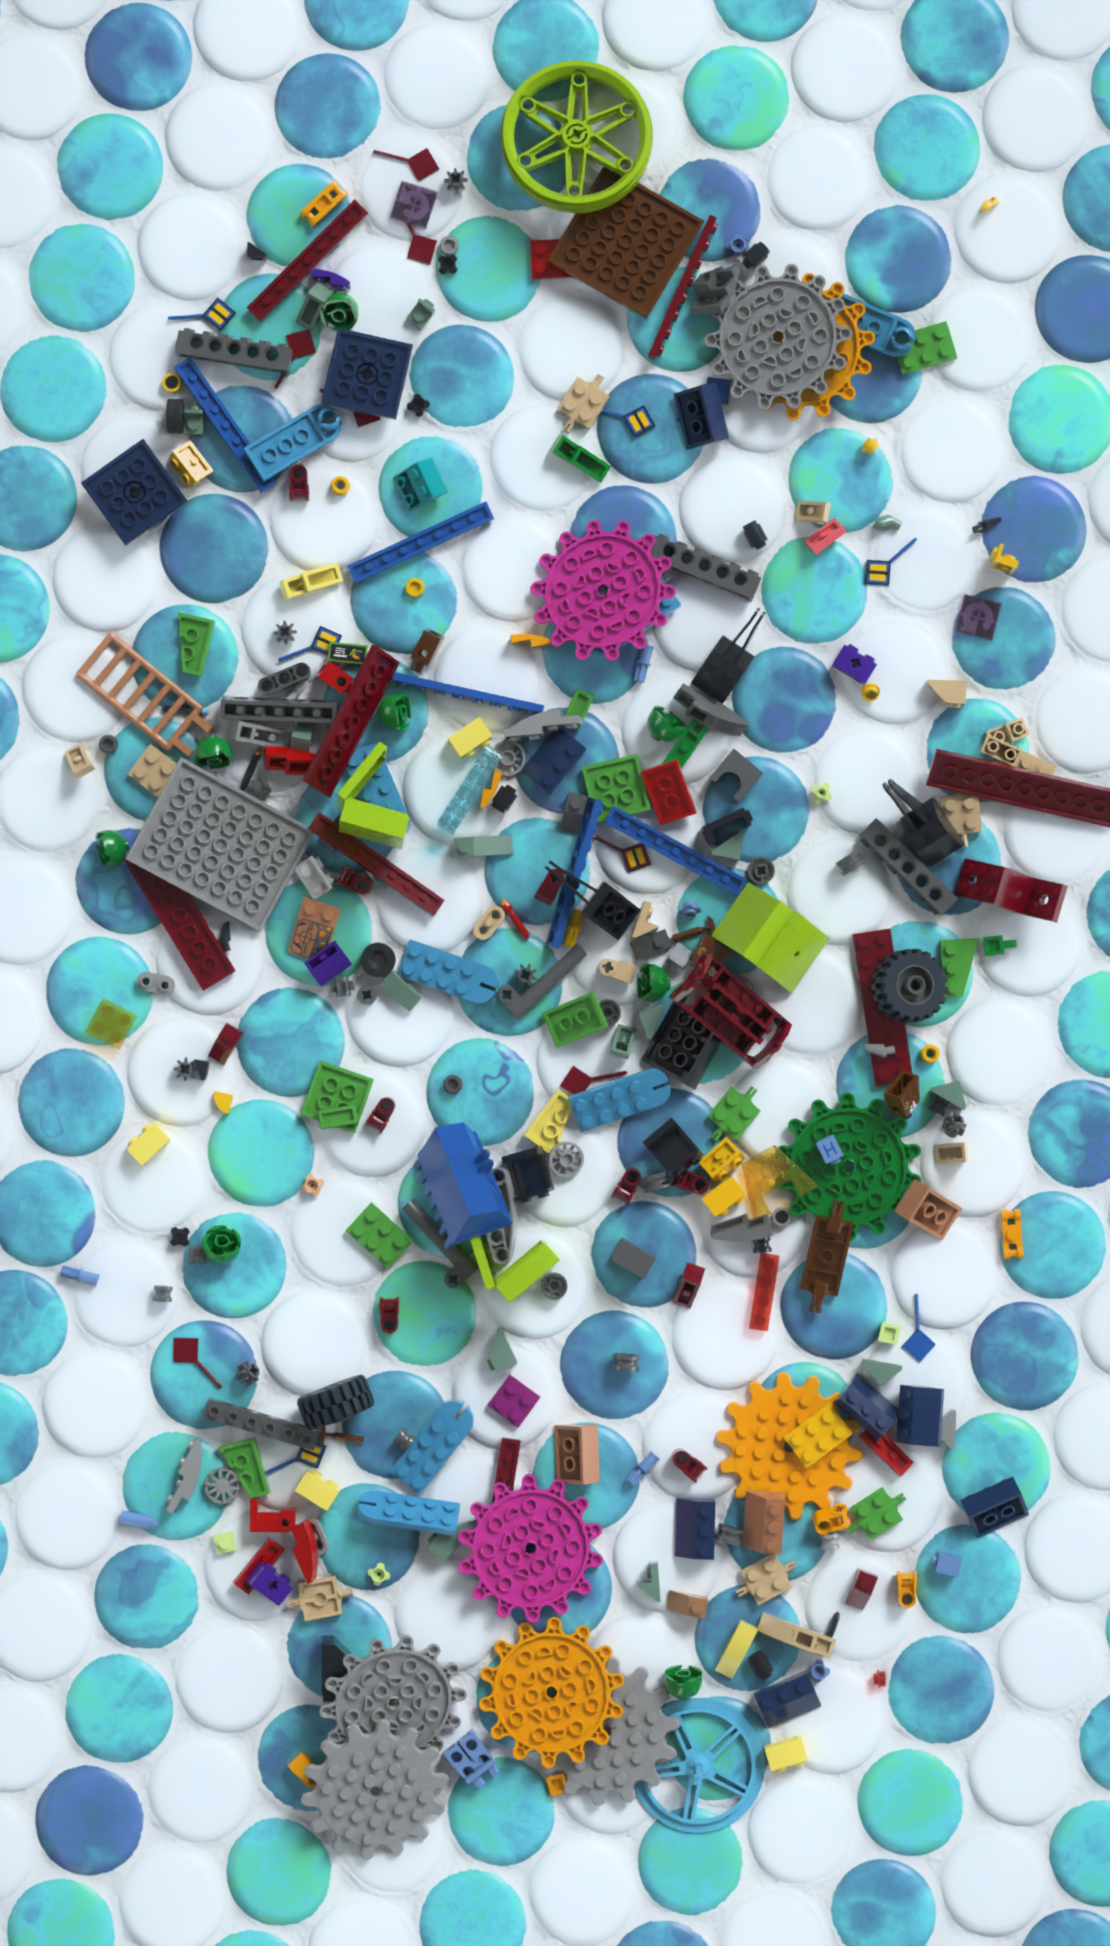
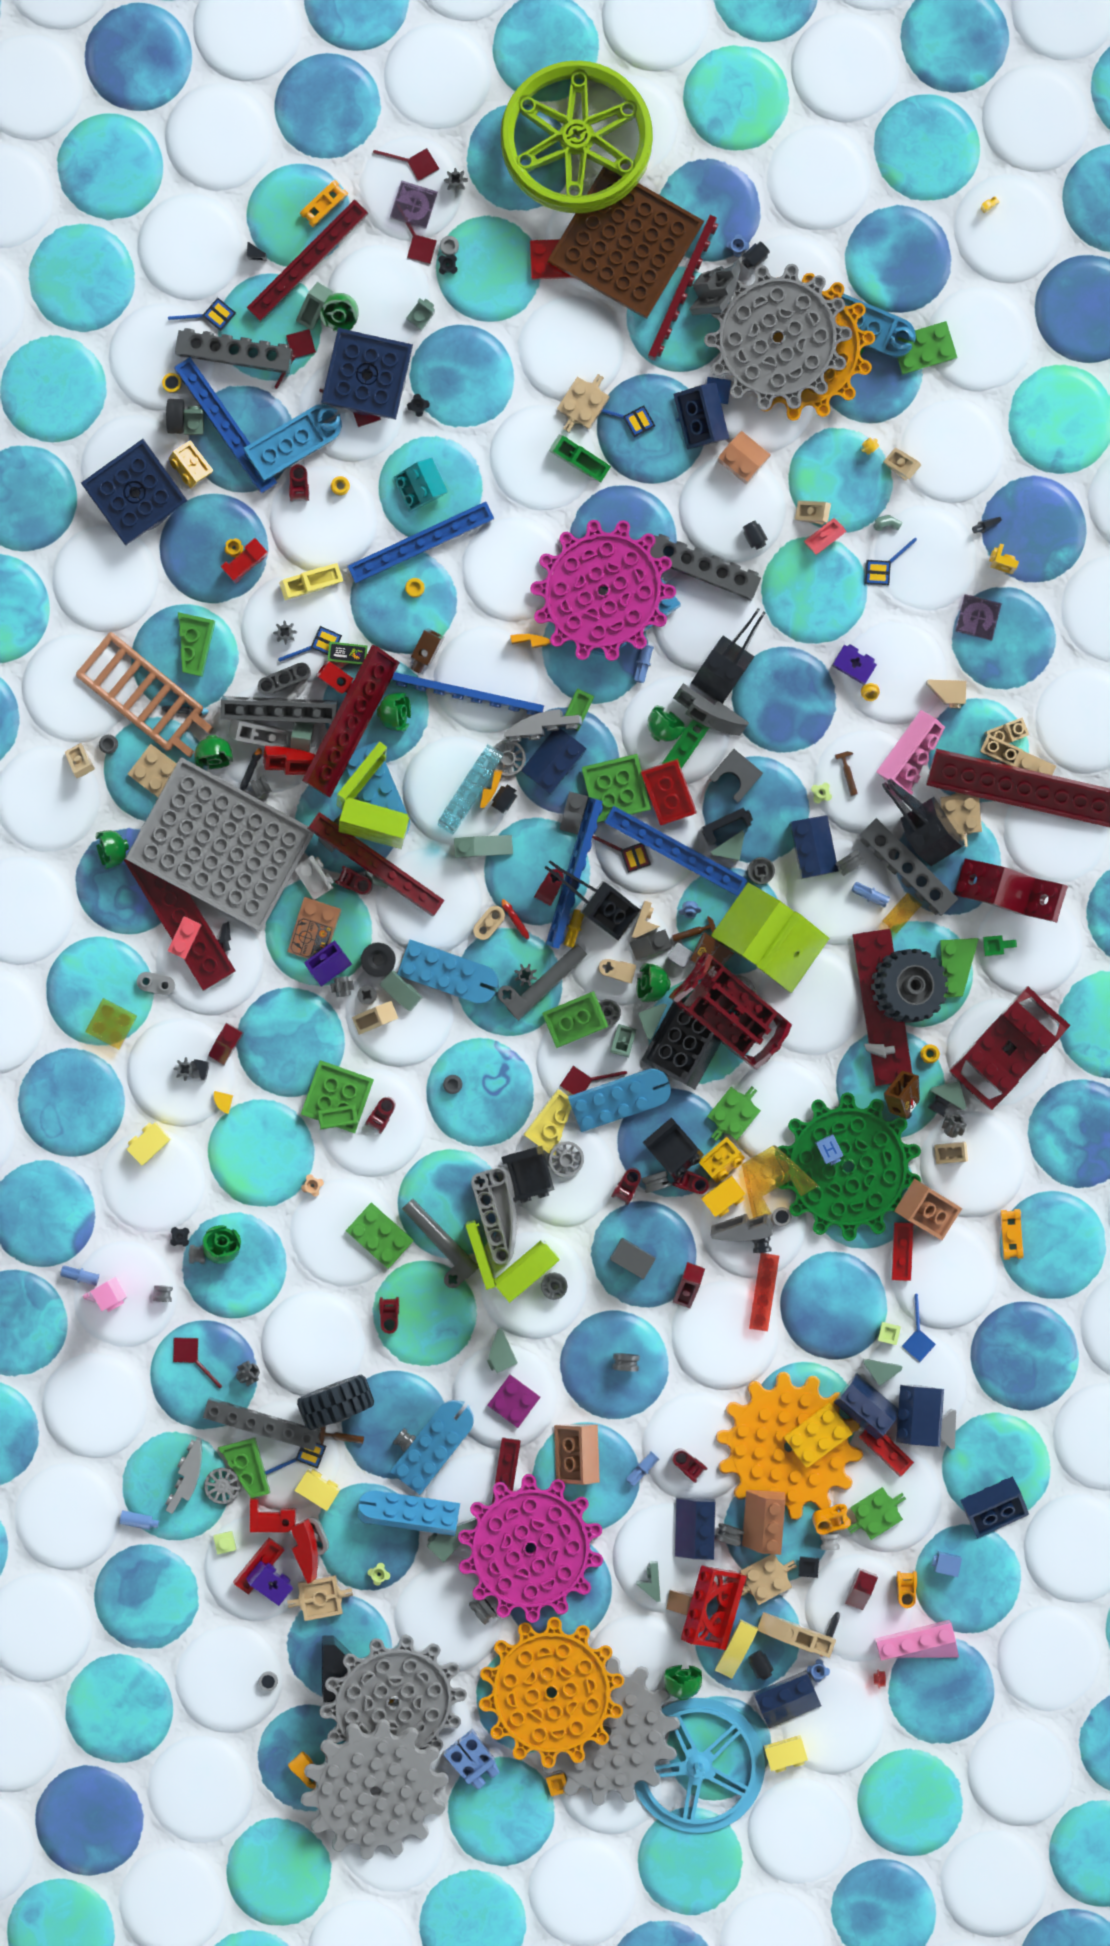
(107, 1295): none -> bright pink wedge
(184, 937): none -> coral plate
(233, 542): none -> yellow plate
(245, 561): none -> red piece
(268, 1681): none -> tile
(337, 281): dark purple slope -> none
(375, 1017): none -> tan slope
(461, 1184): blue piece -> none
(470, 737): light yellow brick -> none
(483, 1610): none -> dark grey wheel
(721, 1622): none -> red fence
(743, 457): none -> nougat slope
(808, 1567): none -> black plate
(814, 846): none -> dark blue slope
(826, 1255): reddish brown plate -> none
(847, 772): none -> reddish brown piece
(870, 894): none -> medium blue axle
(901, 912): none -> clear yellow plate
(902, 464): none -> tan slope
(902, 1251): none -> red plate
(912, 751): none -> bright pink wedge
(922, 1642): none -> bright pink wedge
(1030, 1043): none -> dark red piece

